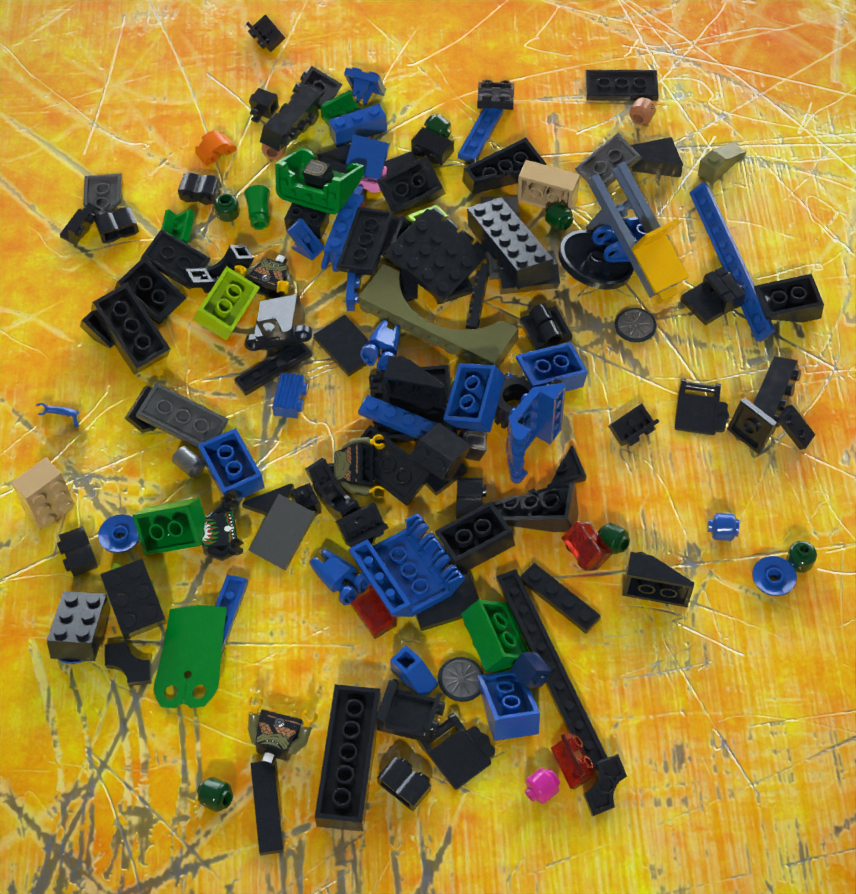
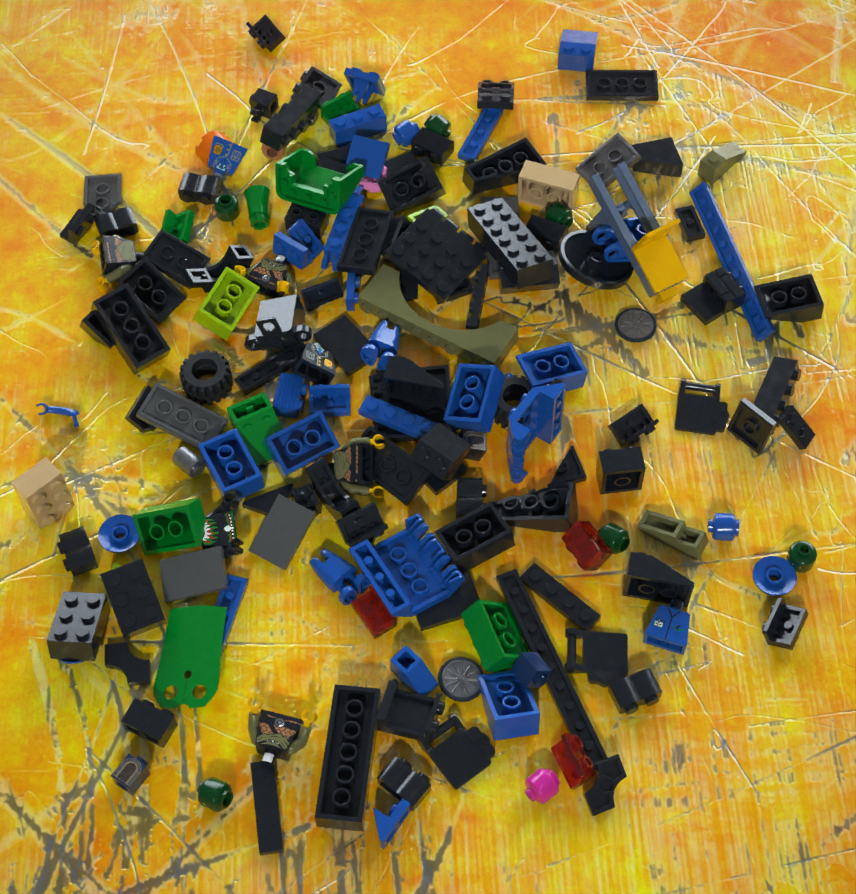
(116, 258): none -> torso
(131, 773): none -> brick
(149, 722): none -> black brick
(193, 574): none -> dark grey tile
(203, 364): none -> black tyre
(224, 157): none -> blue torso
(255, 422): none -> green slope
(292, 250): none -> blue bracket
(301, 444): none -> blue brick
(315, 364): none -> black torso
(317, 174): black brick -> none
(321, 293): none -> black hinge
(330, 399): none -> blue bracket
(387, 825): none -> blue slope
(405, 132): none -> blue head
(545, 327): black plate -> none
(547, 232): none -> black brick
(577, 50): none -> blue slope
(603, 655): none -> black piece
(620, 470): none -> black brick
(635, 691): none -> black brick
(642, 111): nougat head -> none
(669, 628): none -> blue torso
(674, 533): none -> olive slope
(690, 223): none -> black plate
(784, 624): none -> bracket

